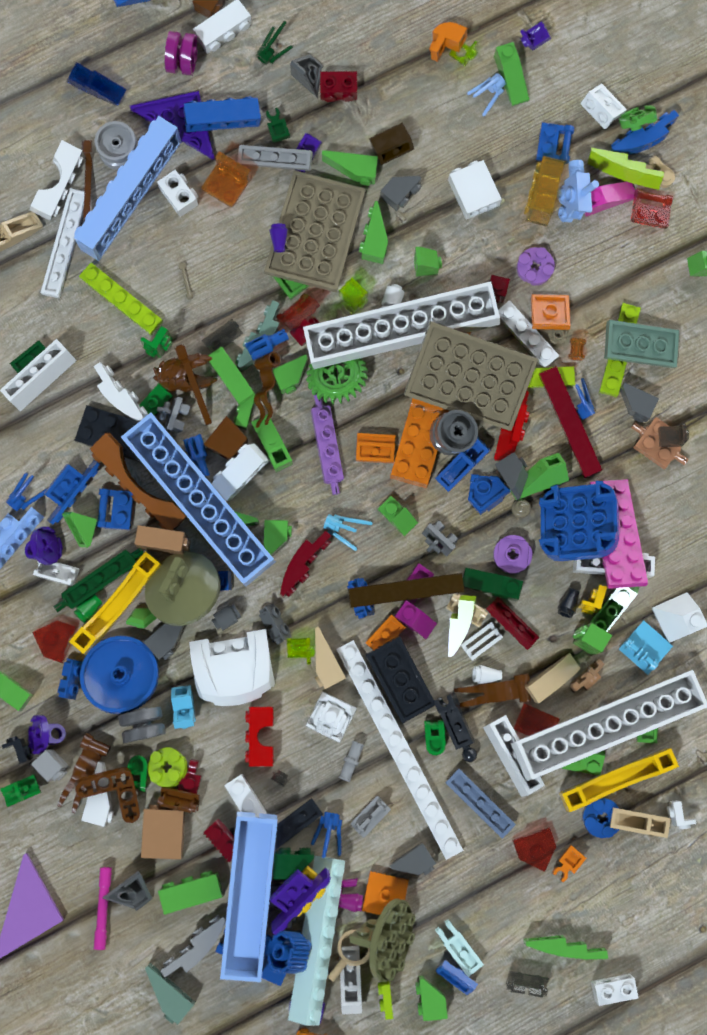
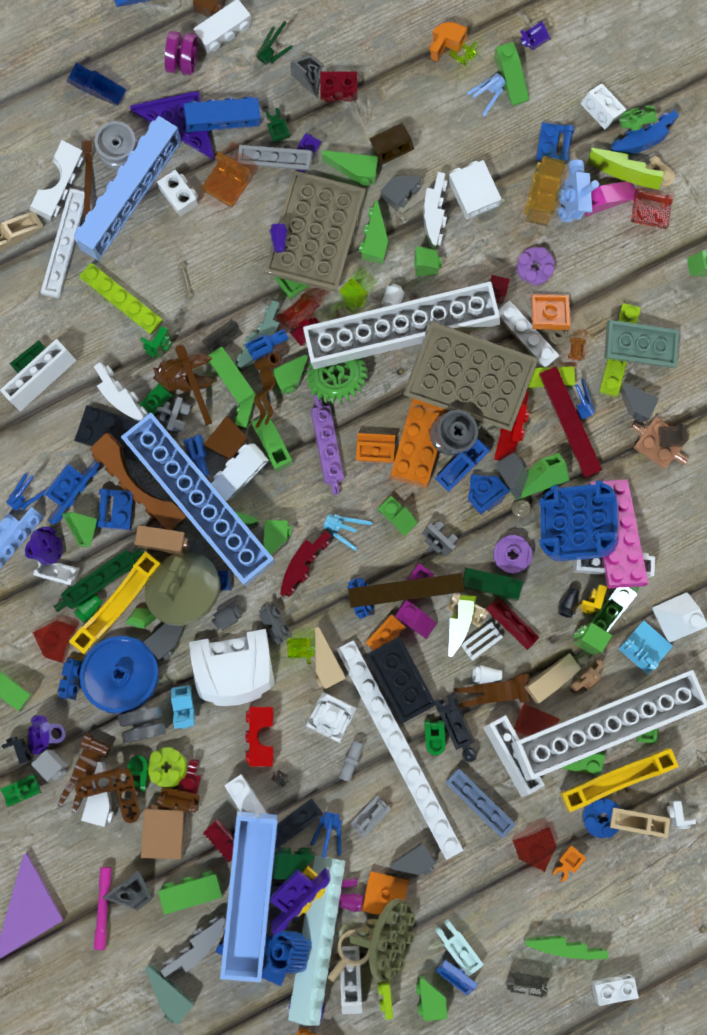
(433, 214): none -> white slope

